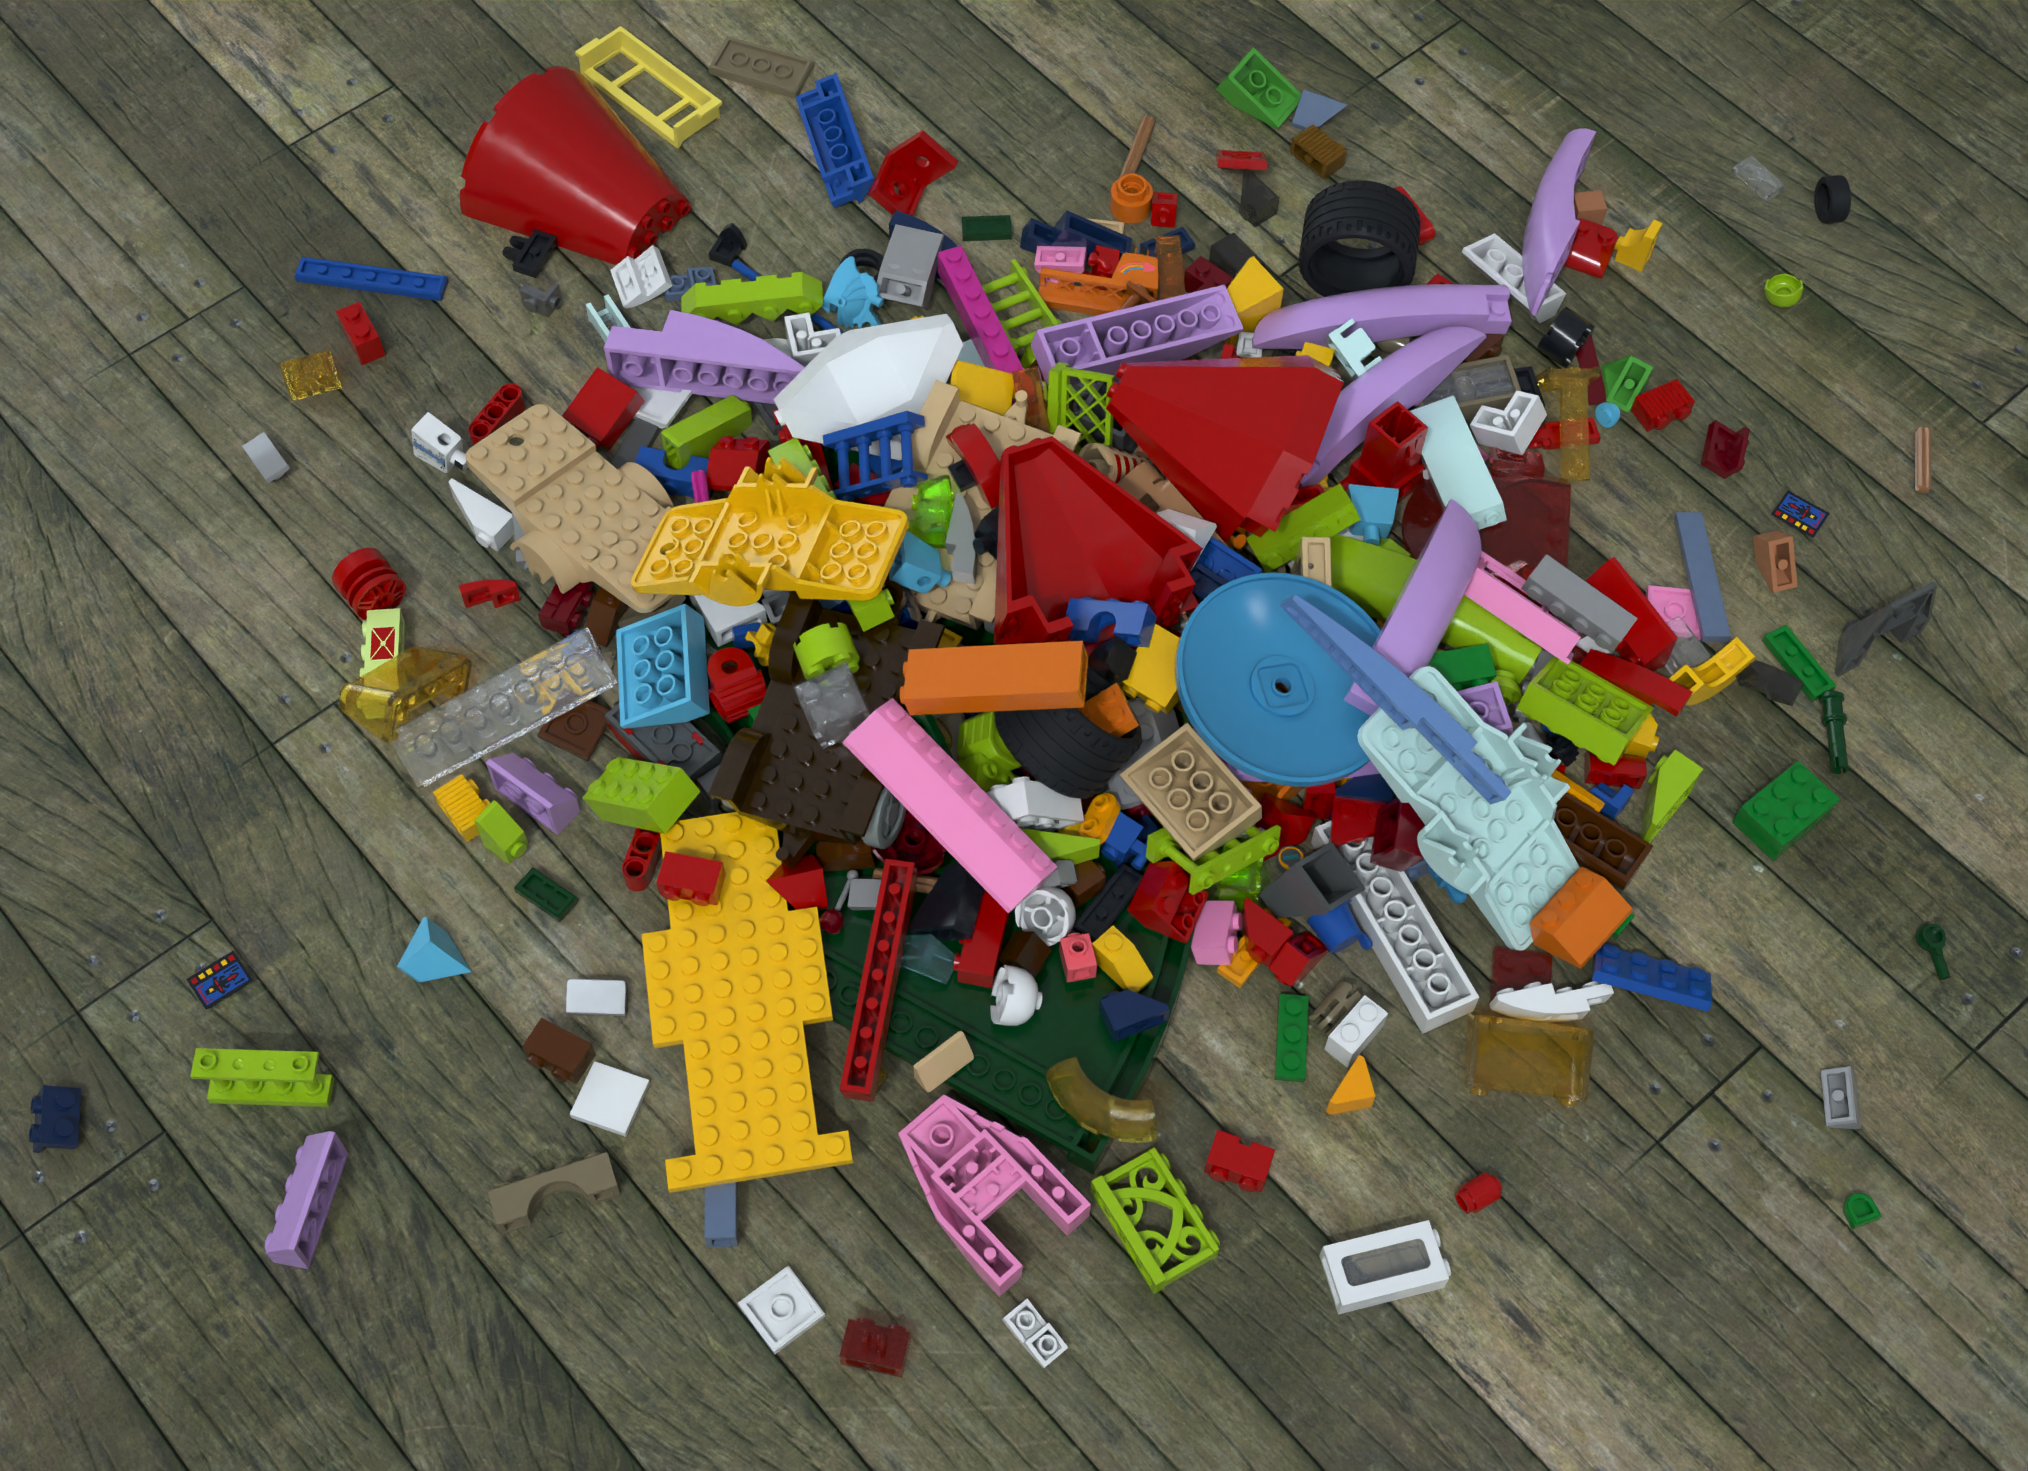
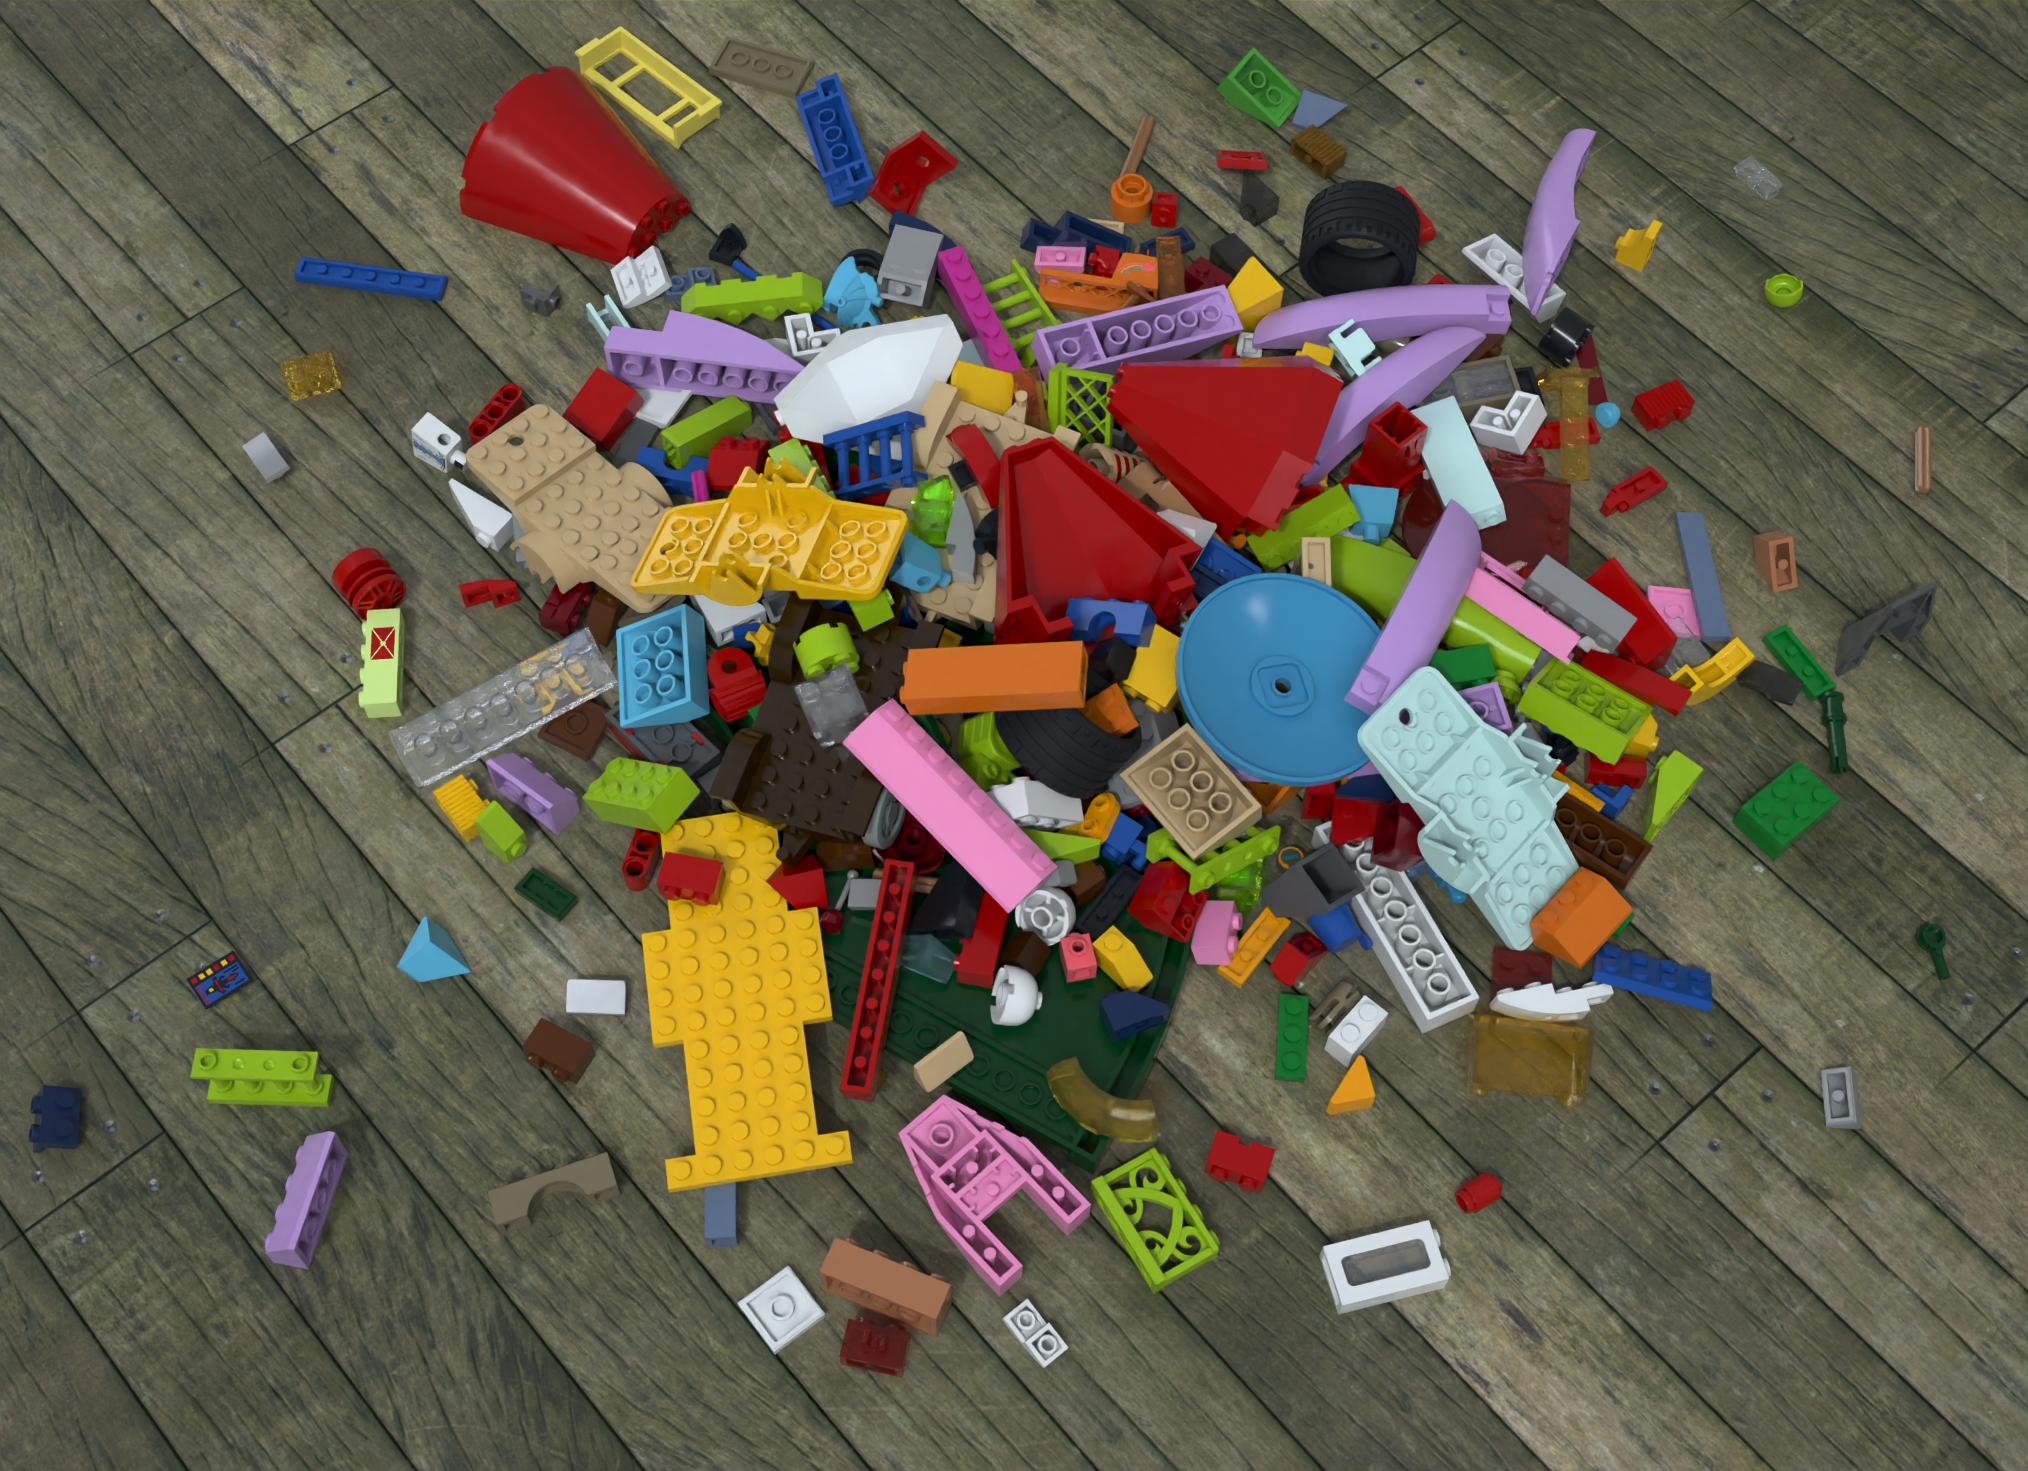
(360, 333): red brick -> none
(402, 684): clear yellow windscreen -> none
(531, 253): black hinge -> none
(610, 1099): white tile -> none
(886, 1286): none -> nougat brick
(986, 228): dark green tile -> none
(1263, 933): red slope -> none
(1294, 821): red slope -> none
(1398, 697): medium blue slope -> none
(1590, 206): nougat brick -> none
(1591, 248): red slope -> none
(1625, 380): bright green slope -> none
(1633, 491): none -> red hinge
(1724, 449): dark red bracket -> none
(1800, 514): piece -> none
(1832, 199): black tyre -> none
(1860, 1210): green tile -> none

